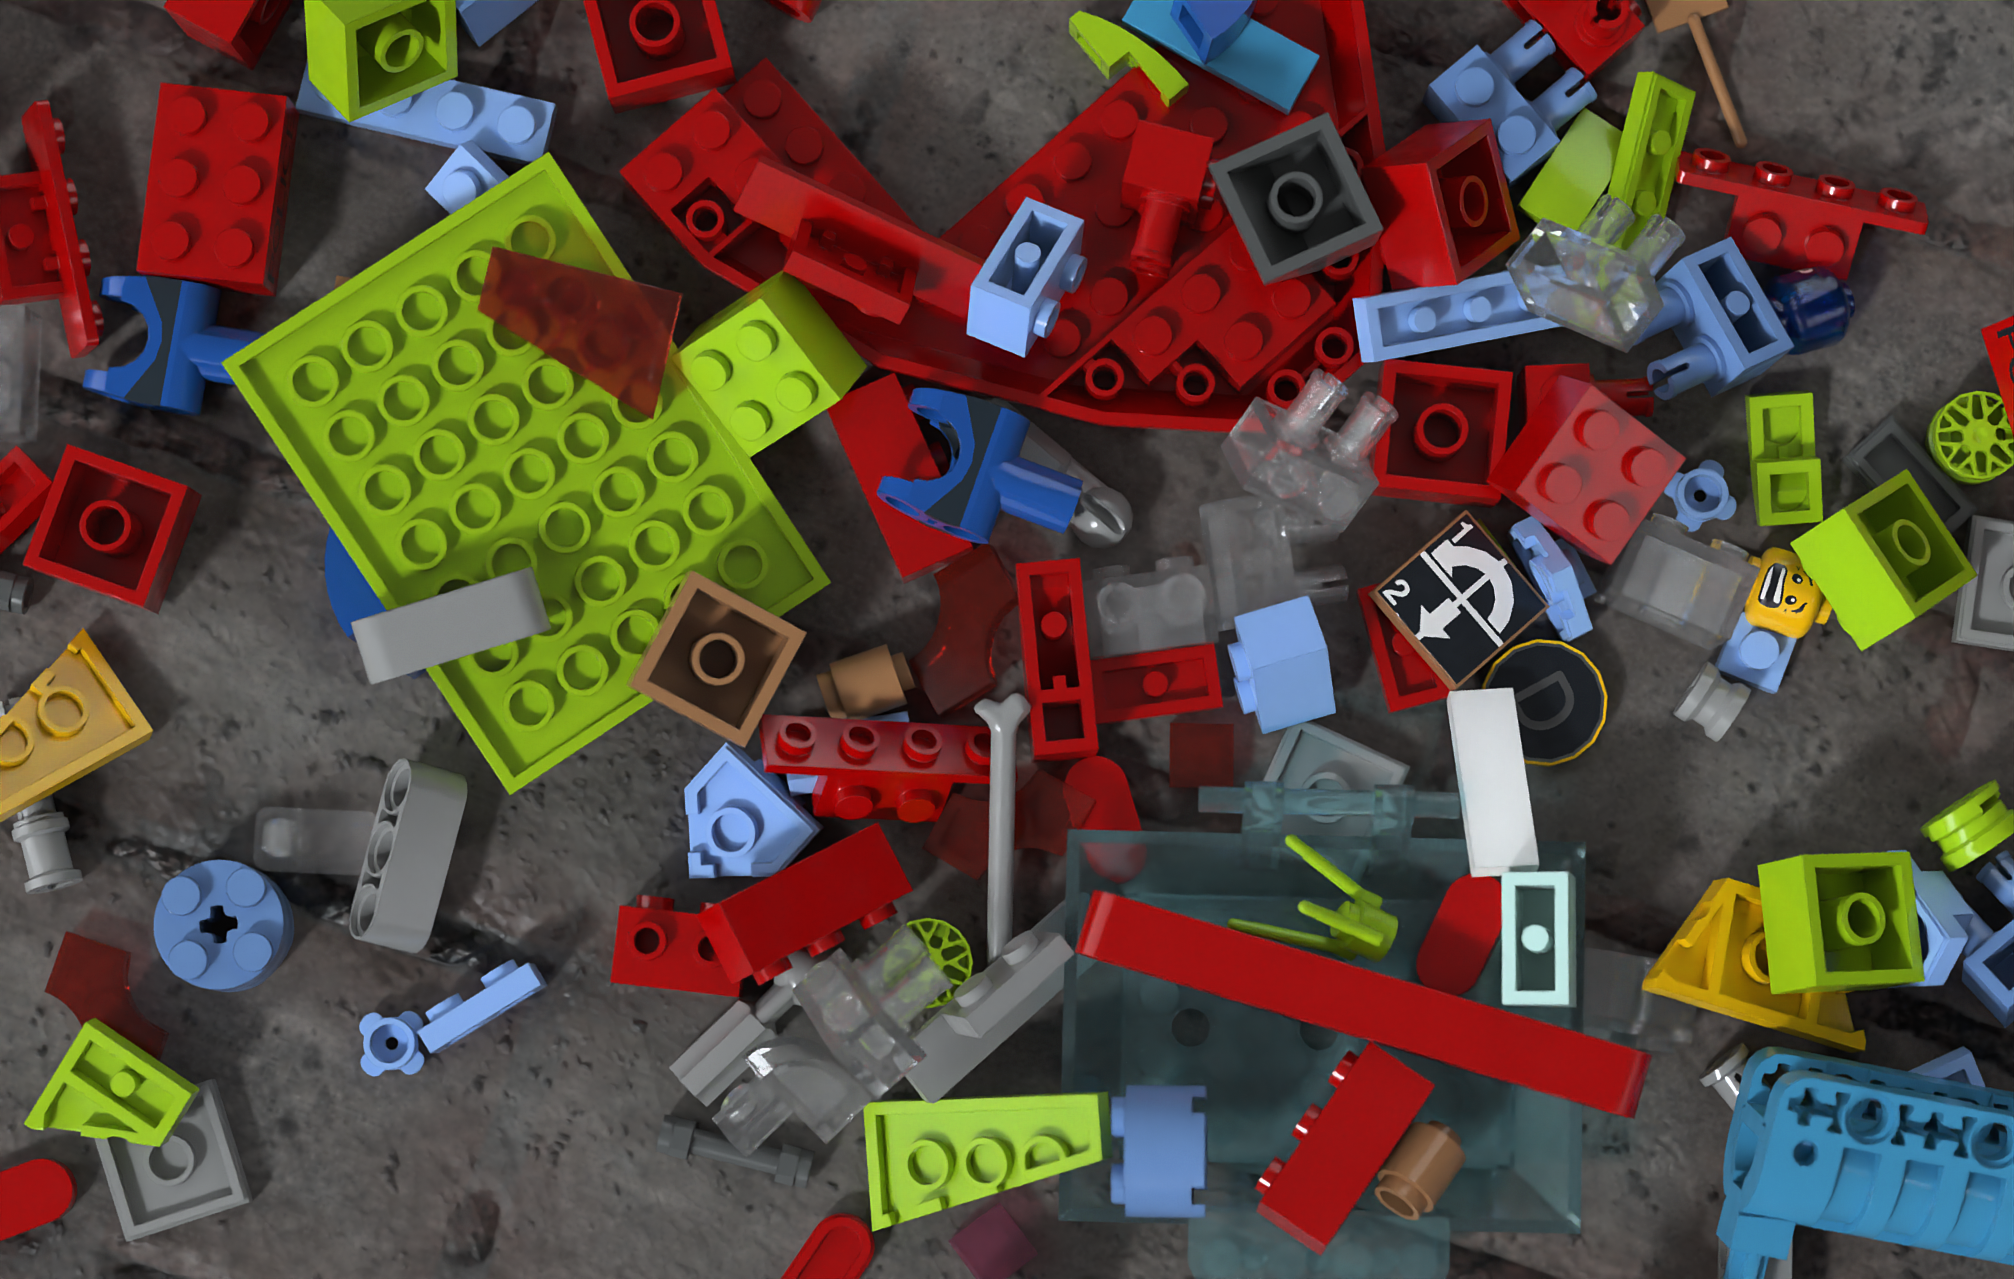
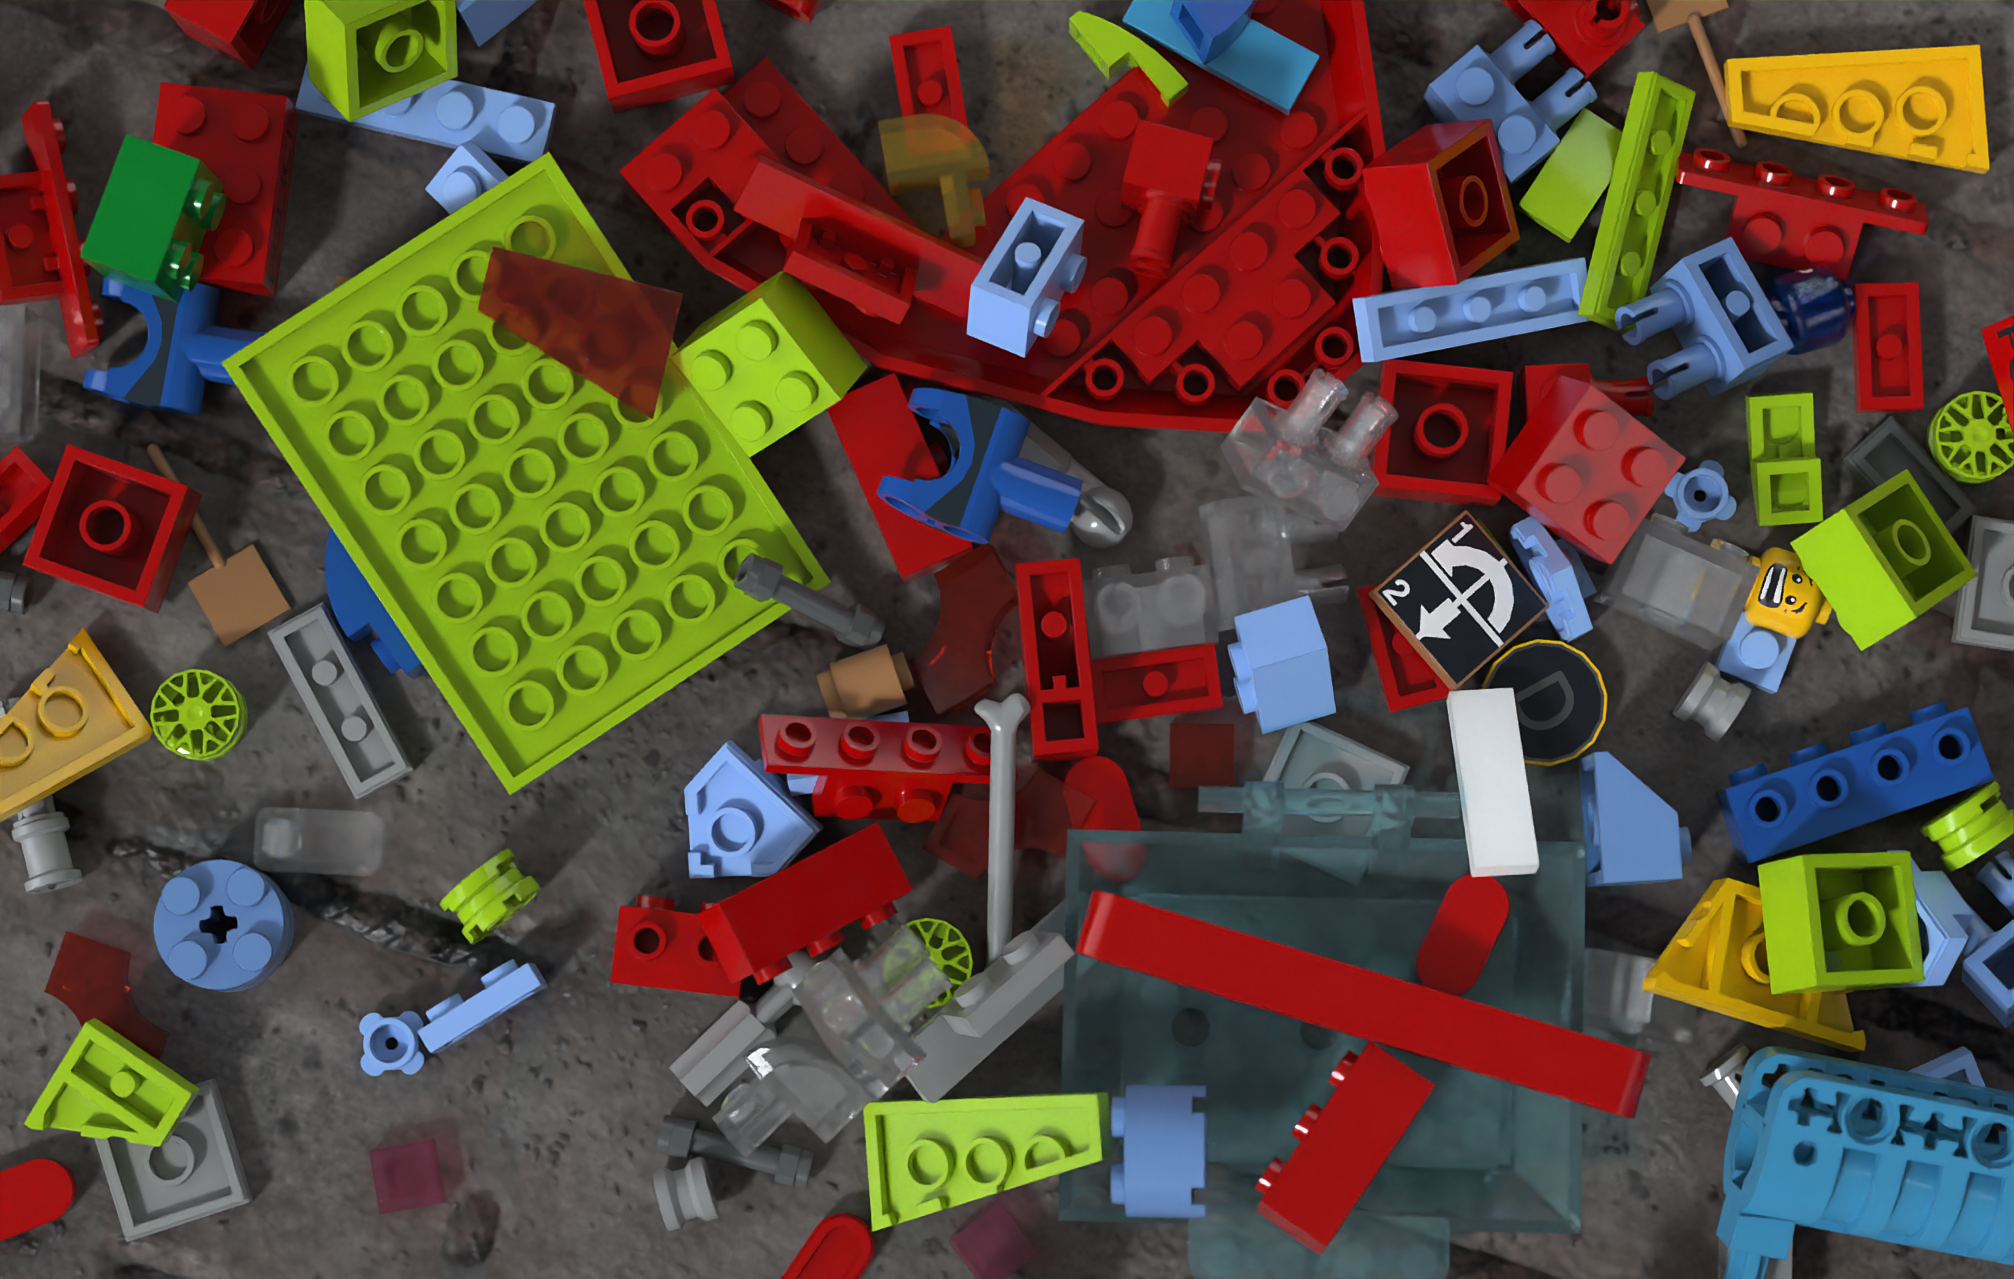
(154, 219): none -> green brick
(199, 715): none -> lime wheel
(237, 591): none -> medium nougat piece
(341, 701): none -> light grey tile
(407, 1176): none -> clear pink tile
(408, 856): light grey beam -> none
(451, 625): light grey beam -> none
(490, 896): none -> lime wheel
(685, 1194): none -> light grey wheel
(716, 658): medium nougat brick -> none
(764, 580): none -> dark grey bar
(928, 73): none -> red plate
(937, 153): none -> clear yellow brick
(1297, 201): dark grey slope -> none
(1357, 926): lime plant -> none
(1420, 1169): medium nougat brick -> none
(1538, 940): light aqua brick -> none
(1588, 281): clear brick -> none
(1628, 827): none -> medium blue slope
(1853, 785): none -> blue brick
(1880, 102): none -> yellow wing
(1887, 348): none -> red plate

